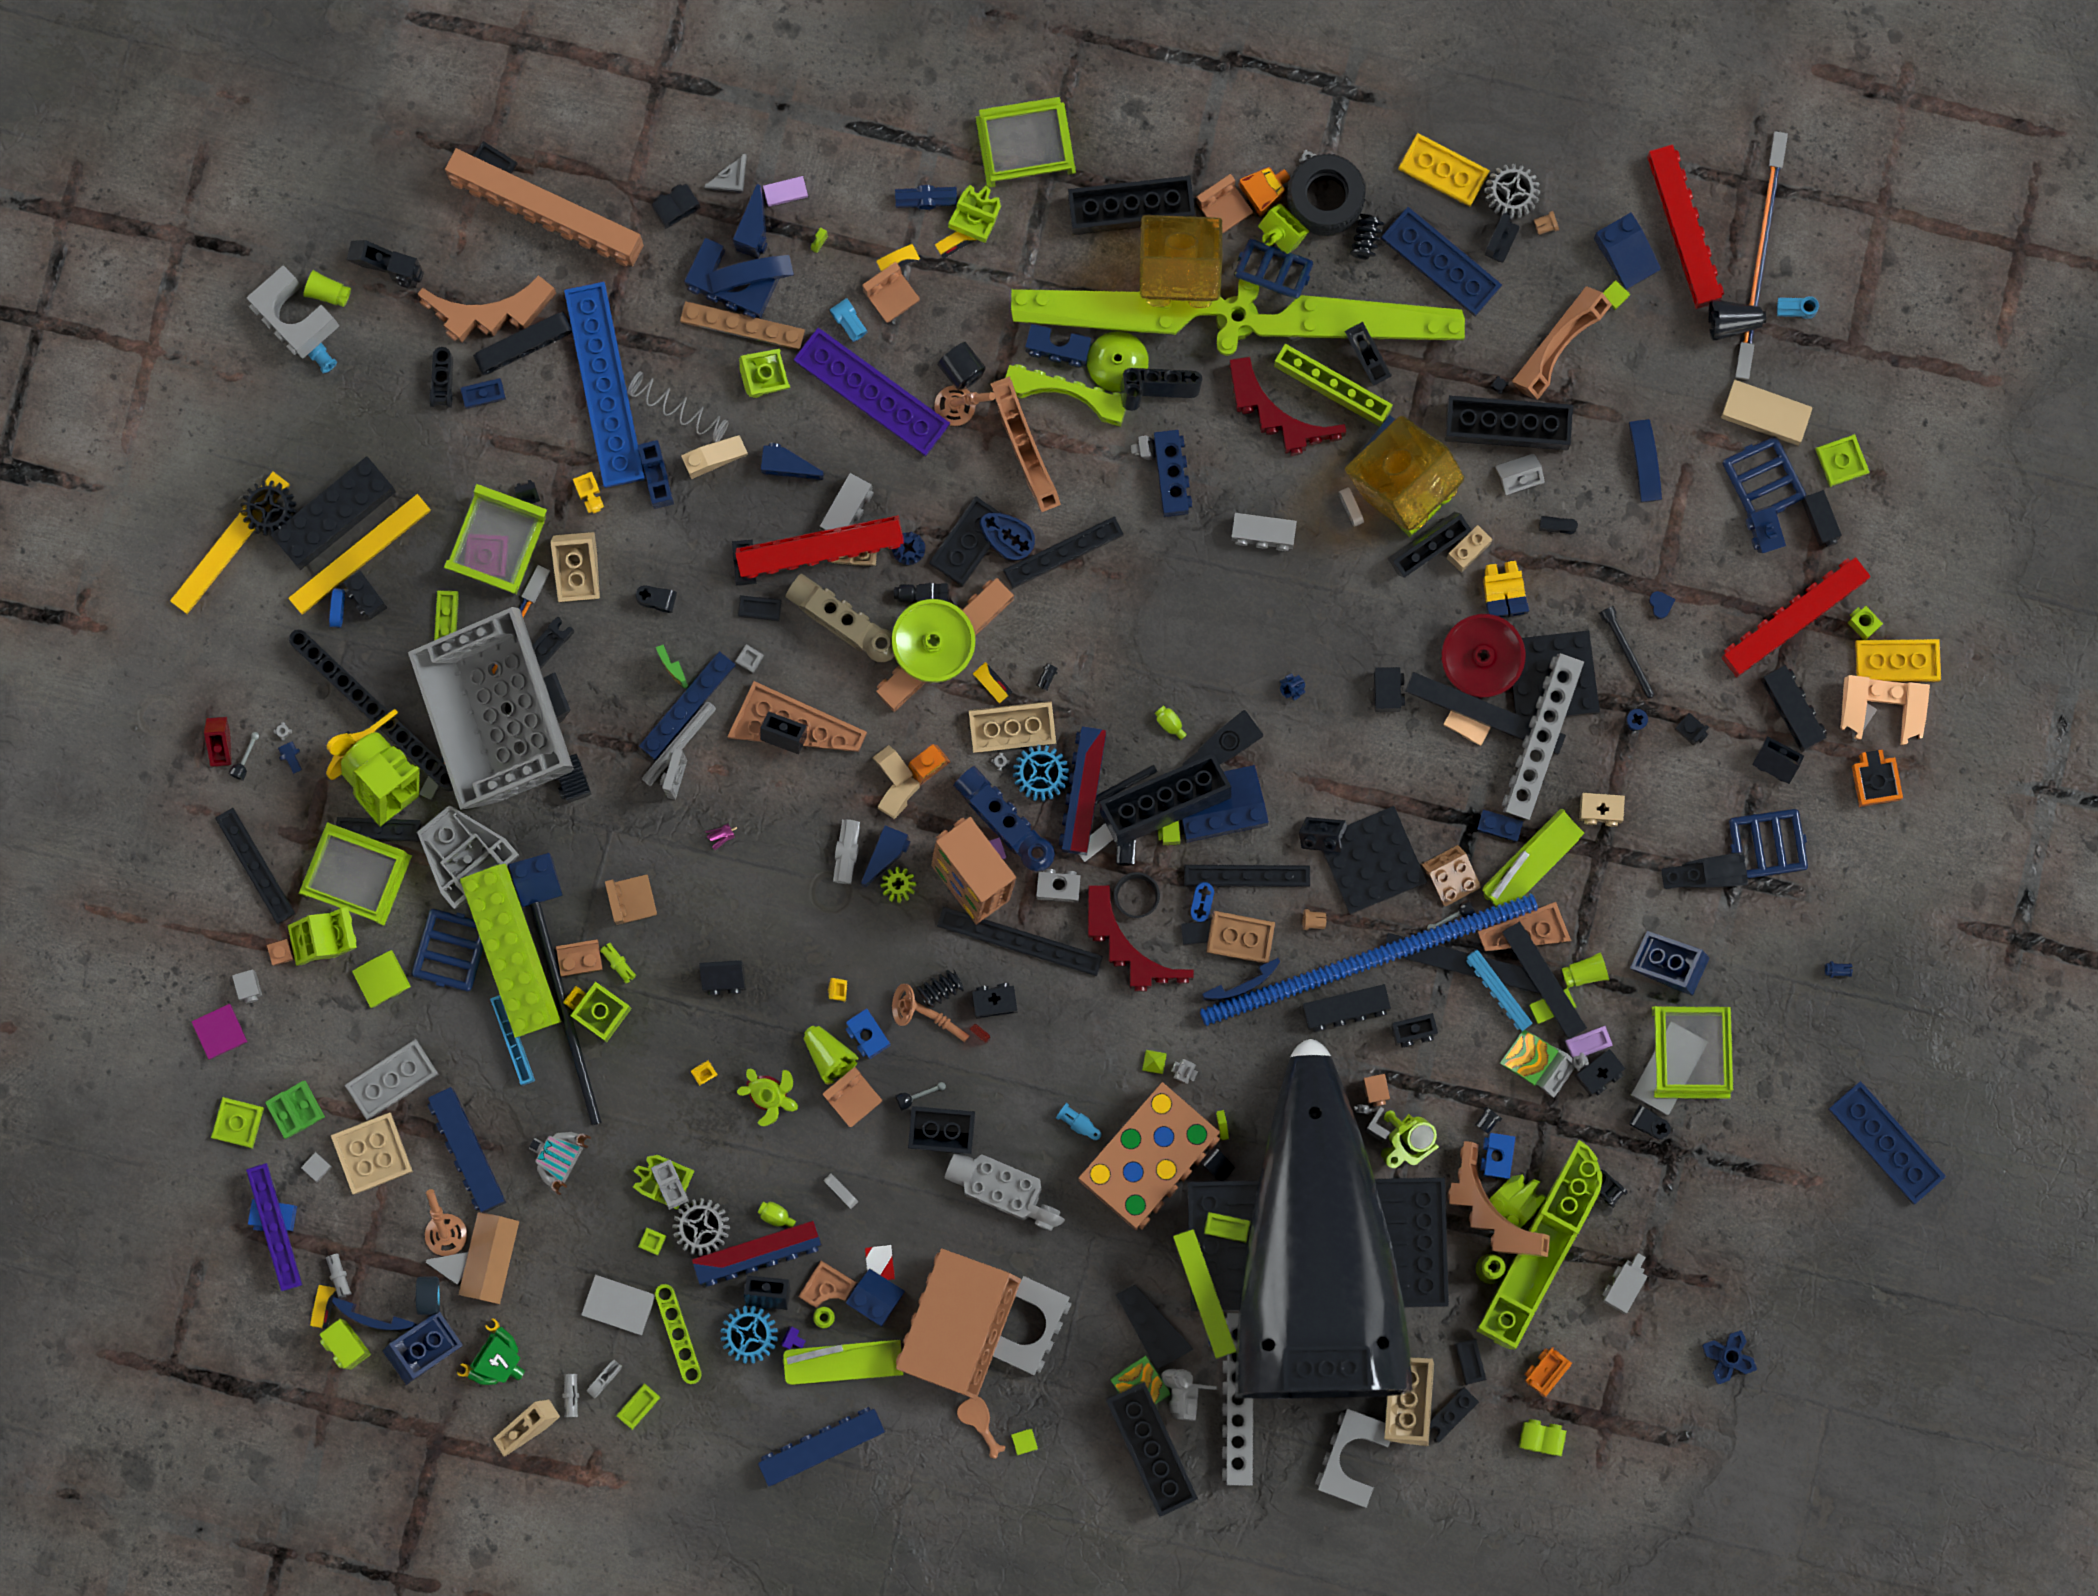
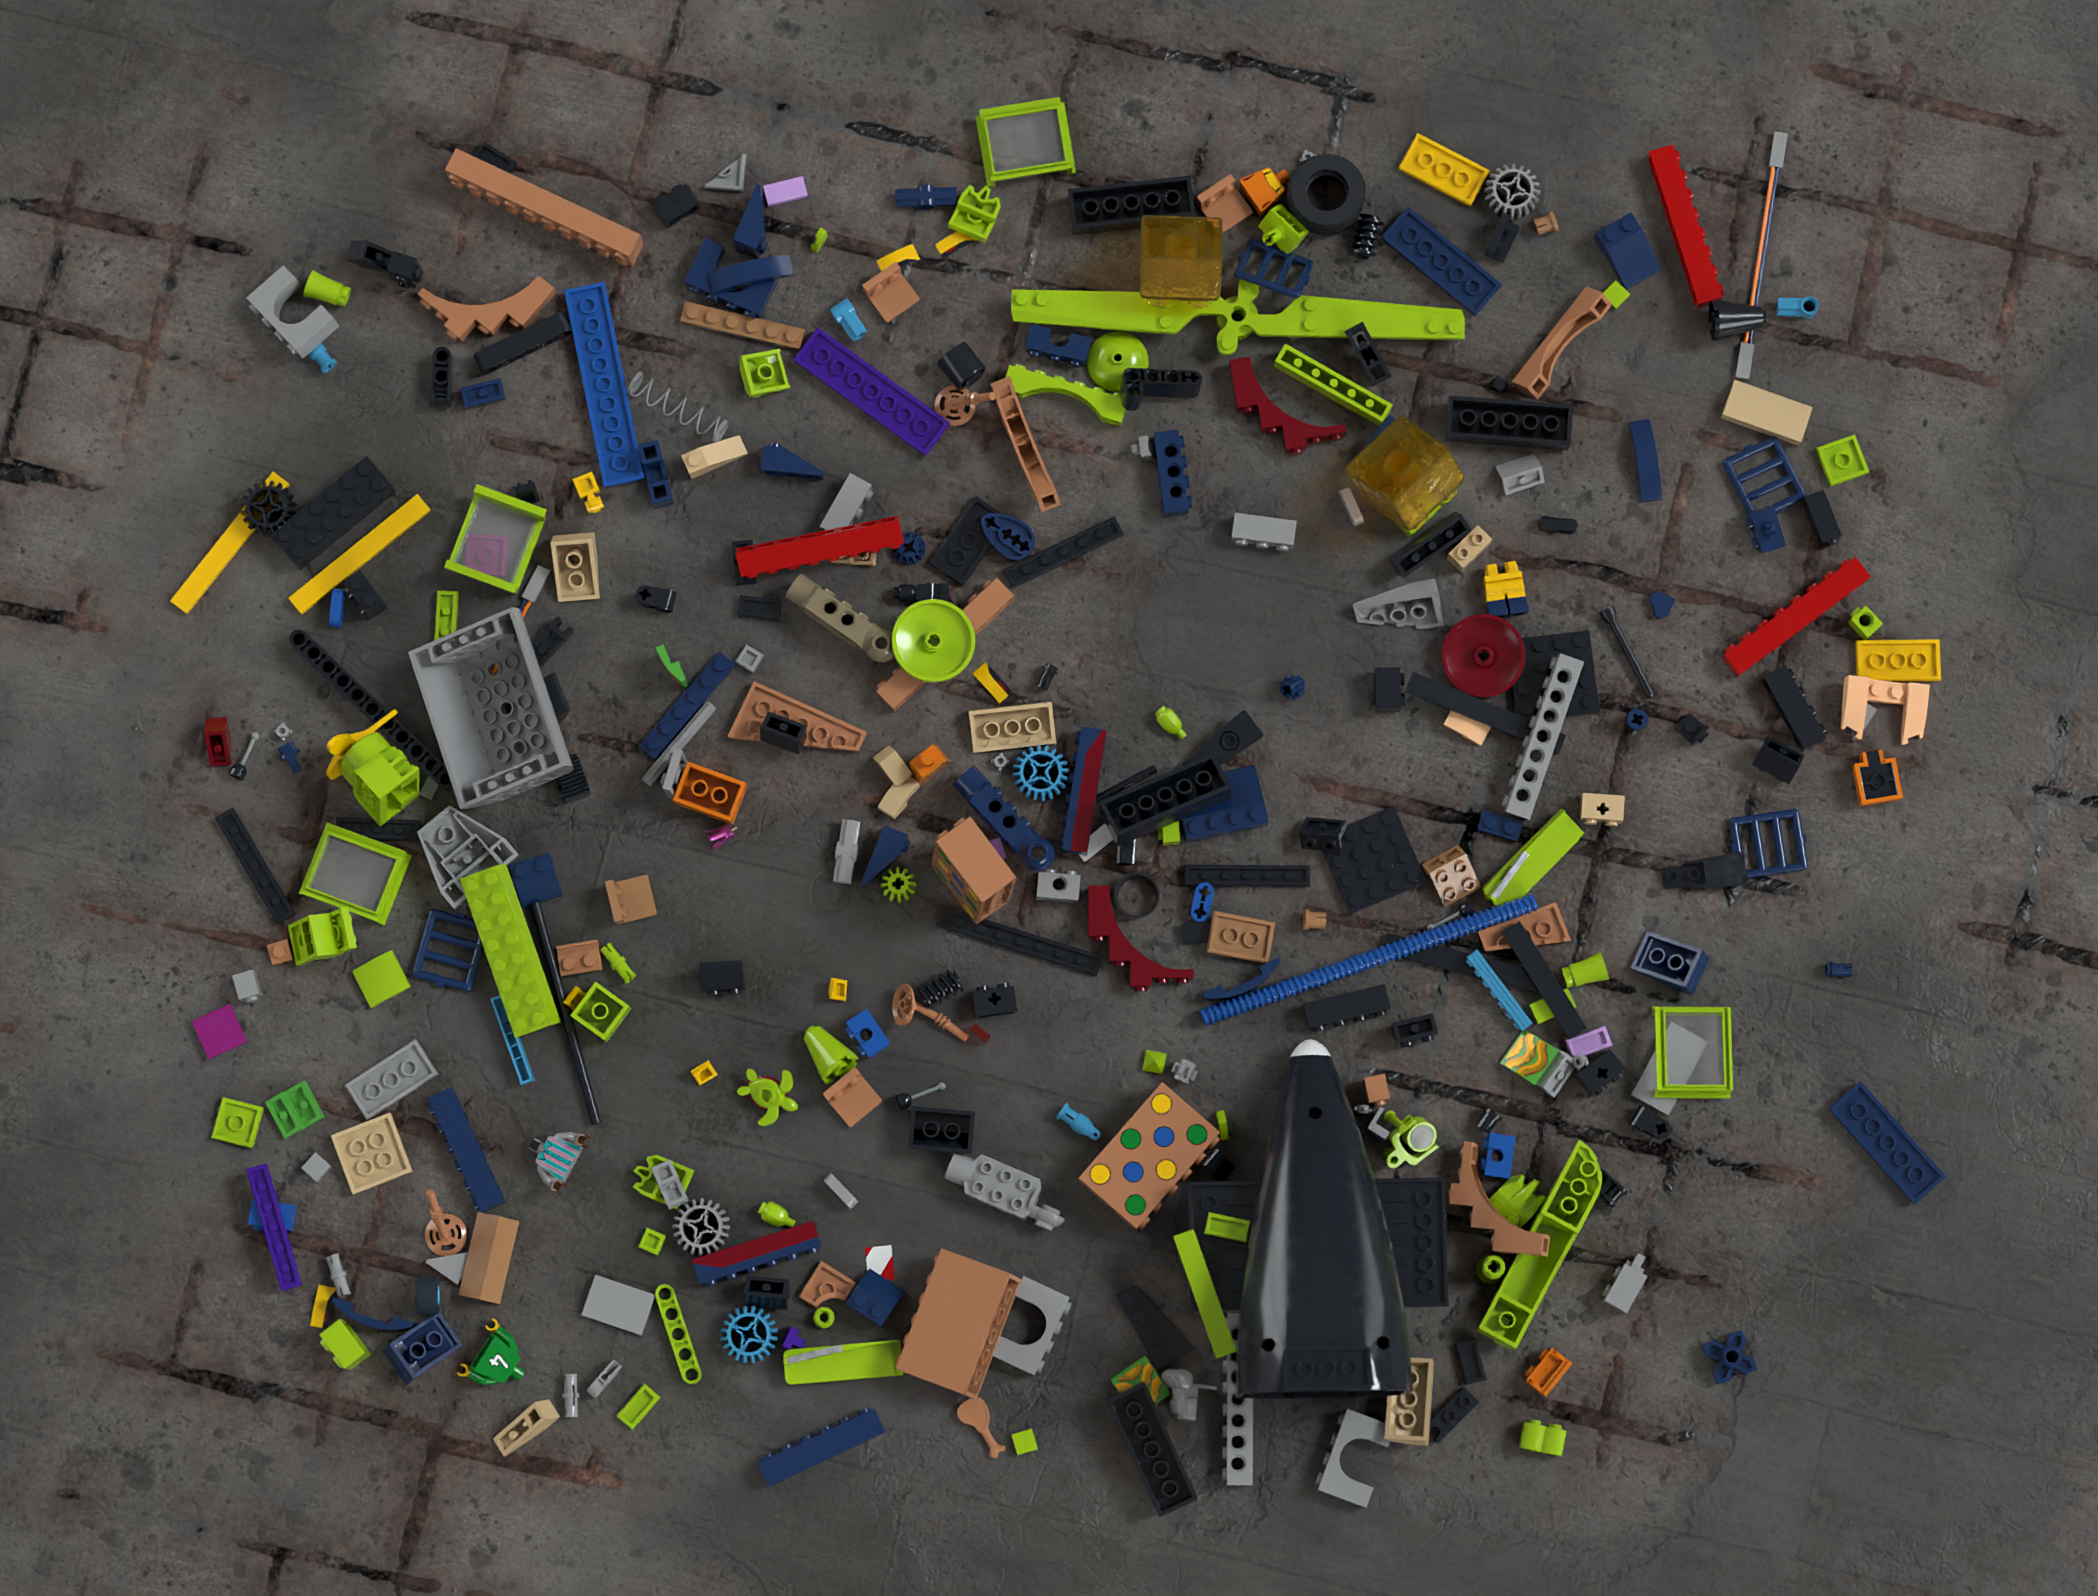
(710, 793): none -> orange brick
(1410, 605): none -> light grey wedge

